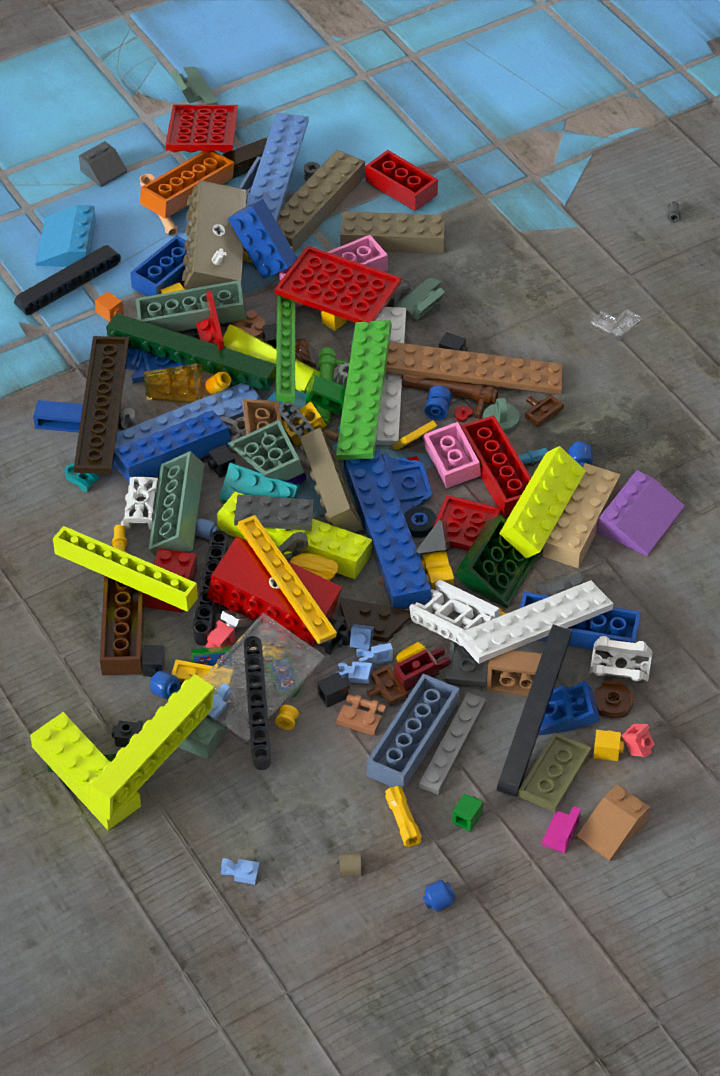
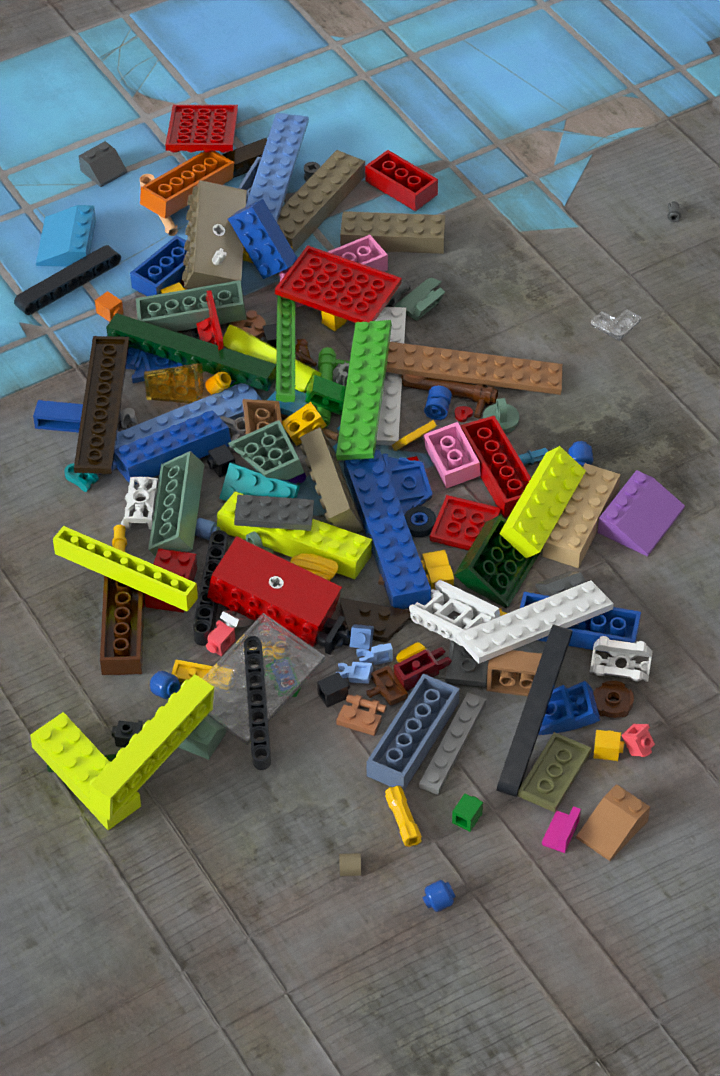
(153, 659): black brick -> none
(194, 86): sand green plate -> none
(208, 656): slope -> none
(218, 701): light blue plate -> none
(244, 871): light blue plate -> none
(287, 579): yellow plate -> none
(287, 717): yellow wheel -> none
(296, 415): dark grey beam -> none
(296, 543): dark grey beam -> none
(437, 539): dark grey slope -> none
(453, 342): black brick -> none
(543, 409): reddish brown plate -> none

